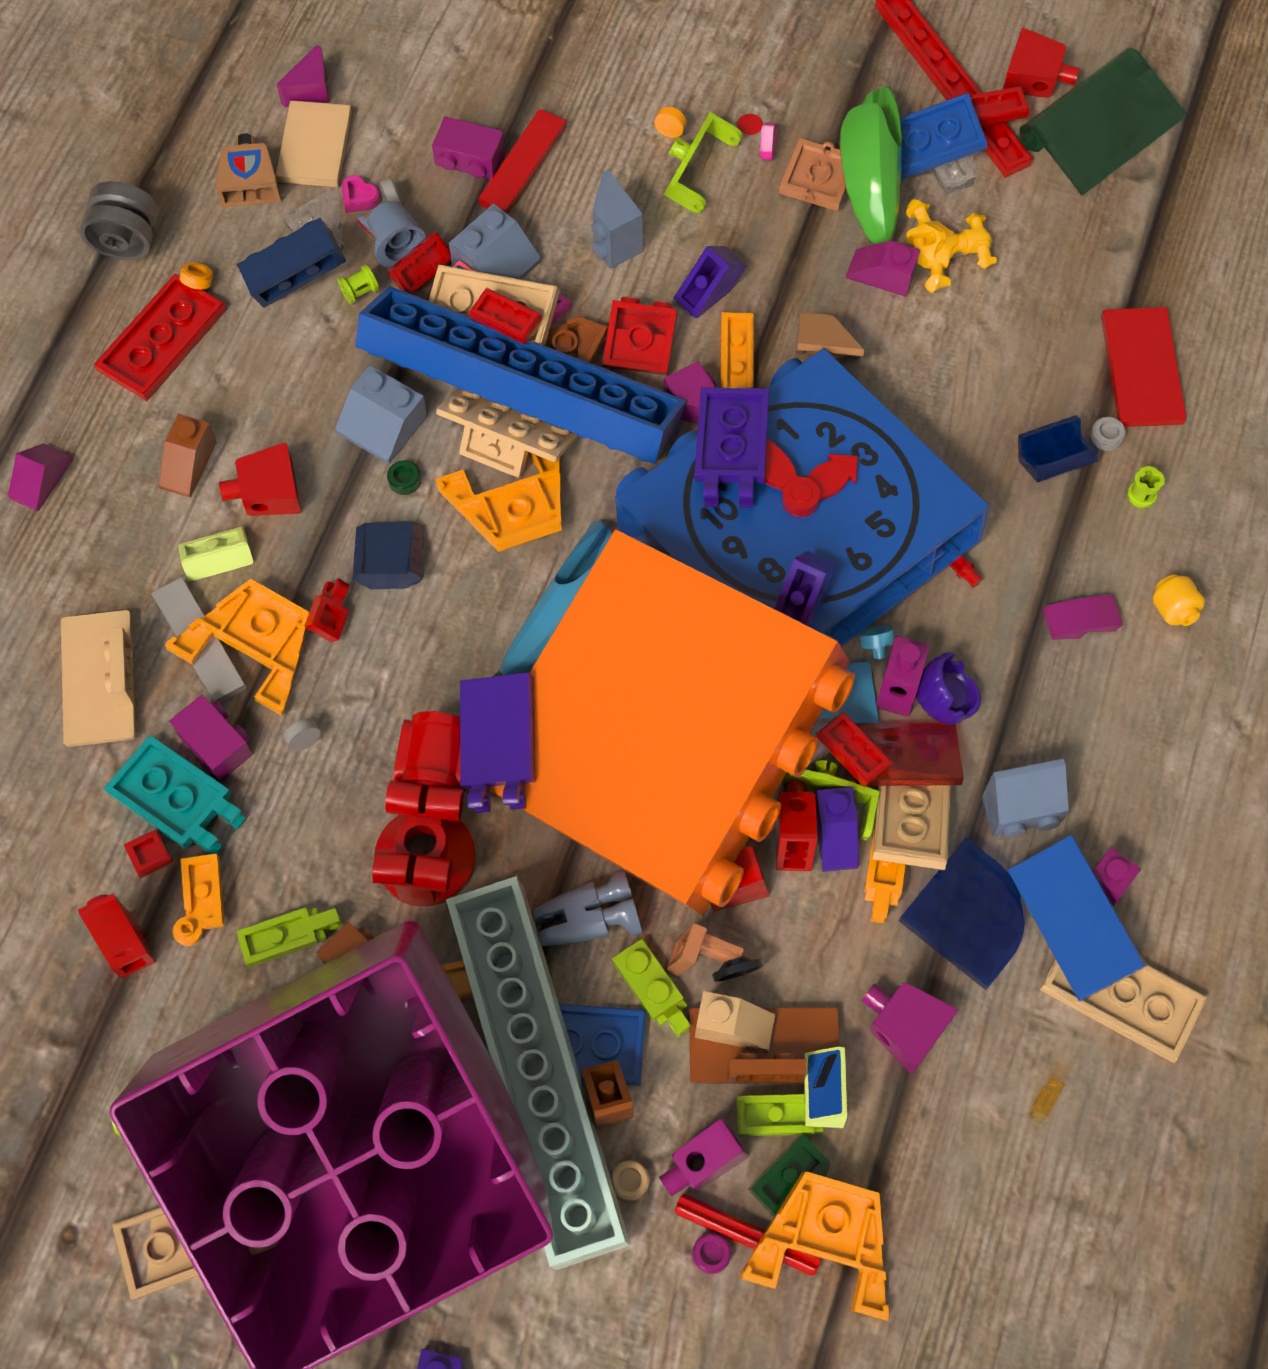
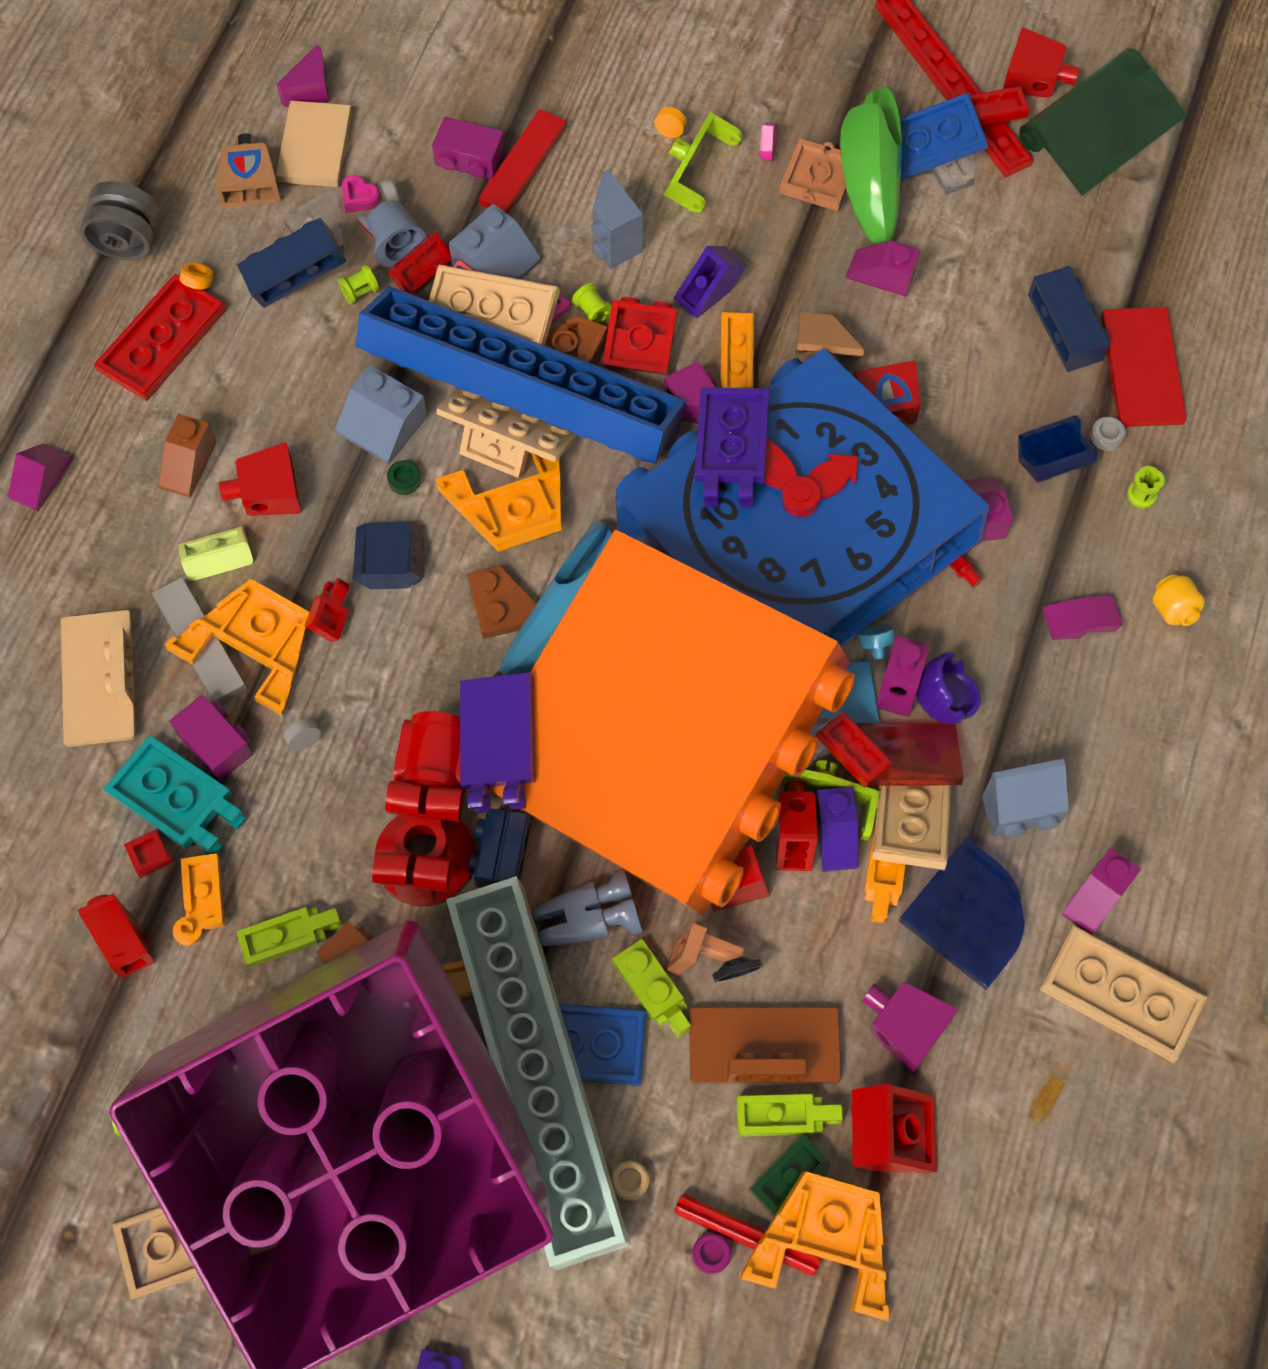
(498, 601): none -> dark orange wing
(501, 847): none -> dark blue brick
(505, 316): red plate -> none
(591, 303): none -> lime bush
(607, 1093): dark orange slope -> none
(720, 1151): magenta torso -> none
(734, 1022): tan slope -> none
(749, 124): red sticker -> none
(806, 587): dark purple slope -> none
(825, 1088): slope -> none
(893, 1130): none -> red slope
(895, 388): none -> red torso
(939, 243): yellow piece -> none
(999, 513): none -> magenta slope
(1069, 318): none -> dark blue brick
(1076, 918): blue tile -> none

